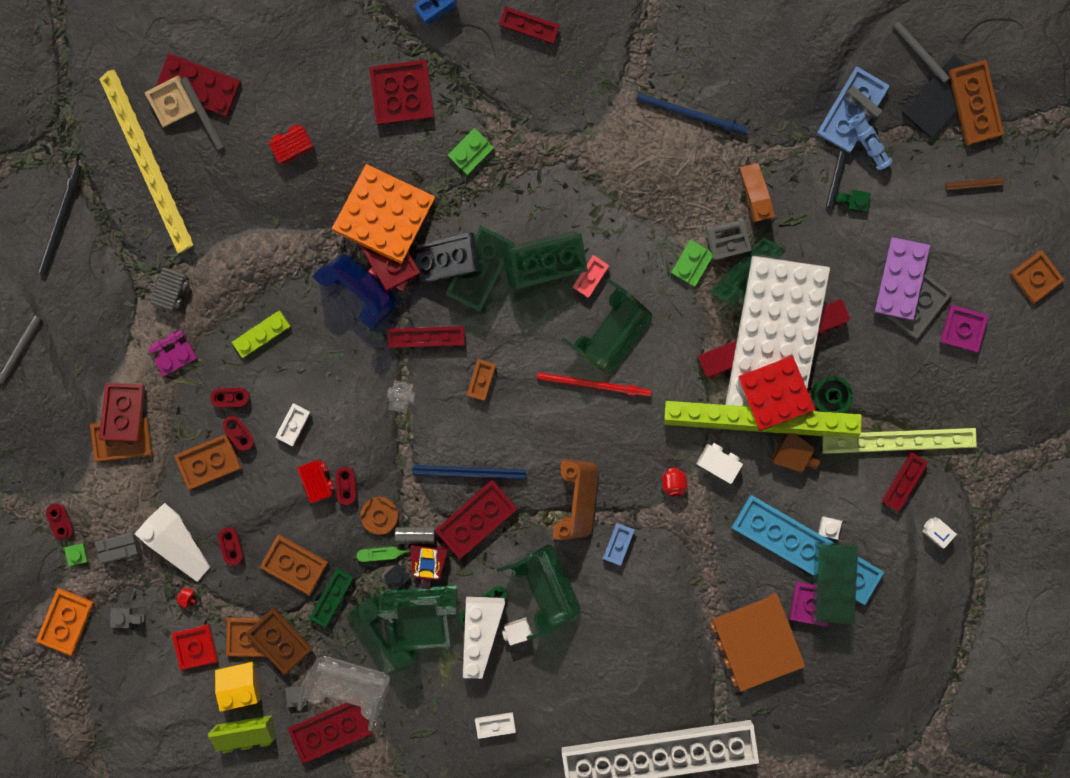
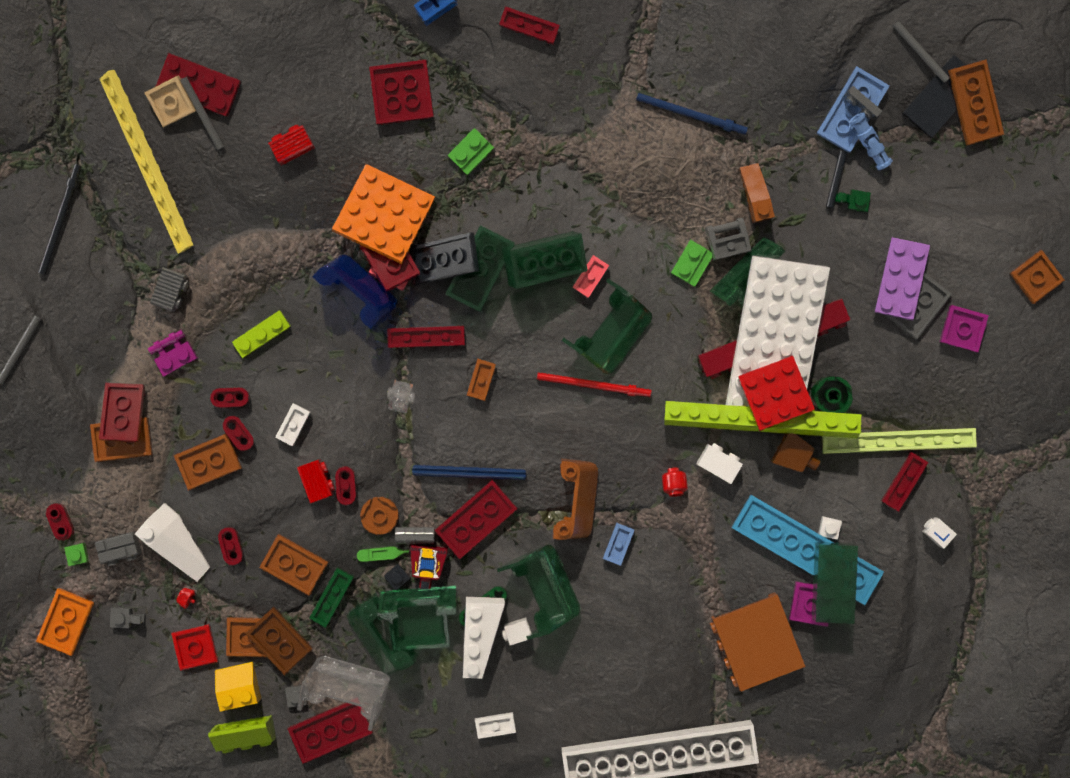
(974, 184): reddish brown bar -> none

